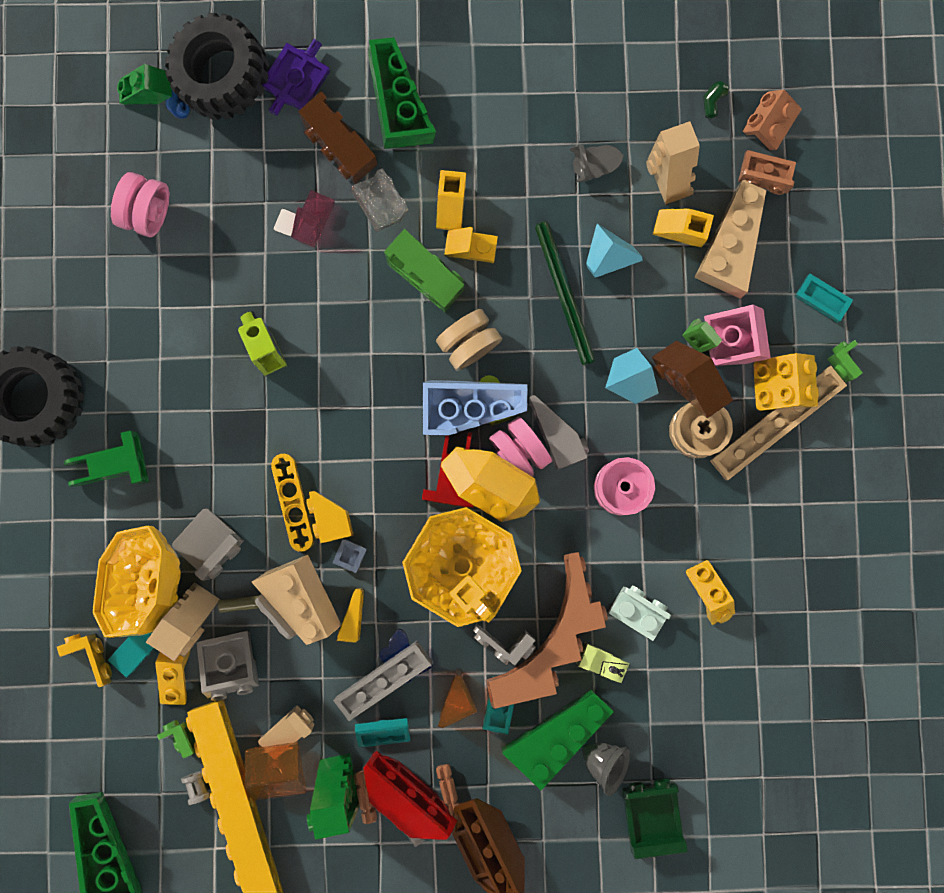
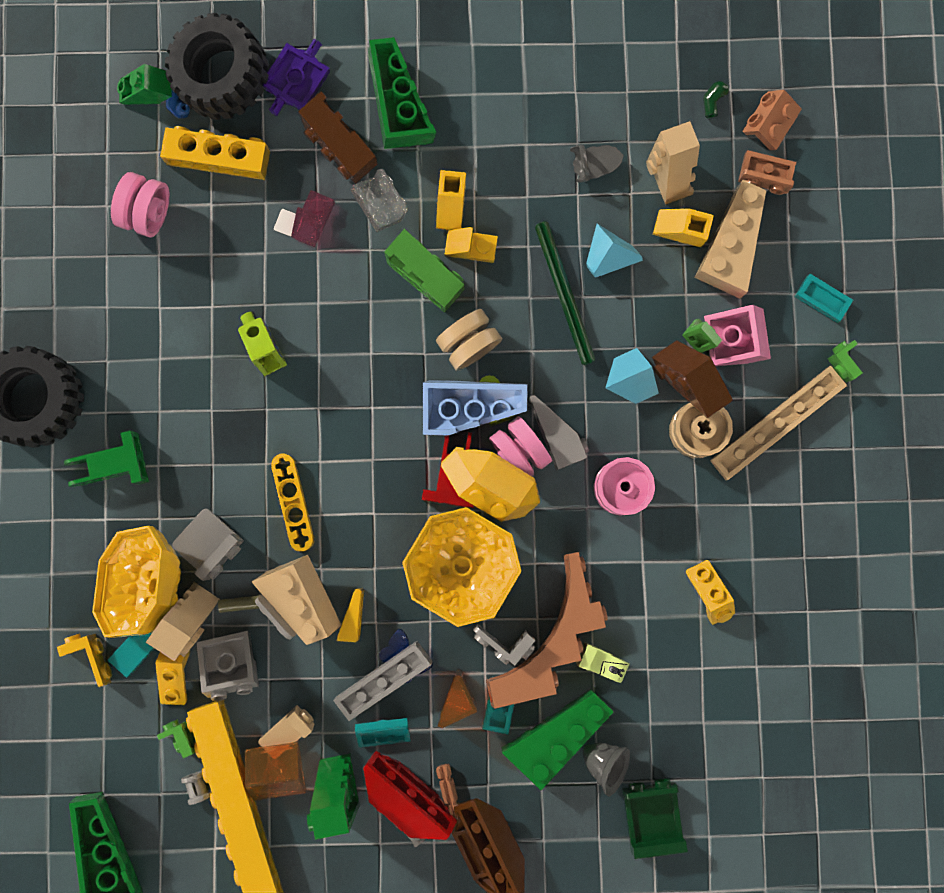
(252, 165): none -> yellow brick
(330, 518): yellow slope -> none
(349, 555): sand blue plate -> none
(369, 814): nougat axle -> none
(470, 597): yellow plate -> none
(638, 612): light aqua bracket -> none
(786, 382): yellow bracket -> none

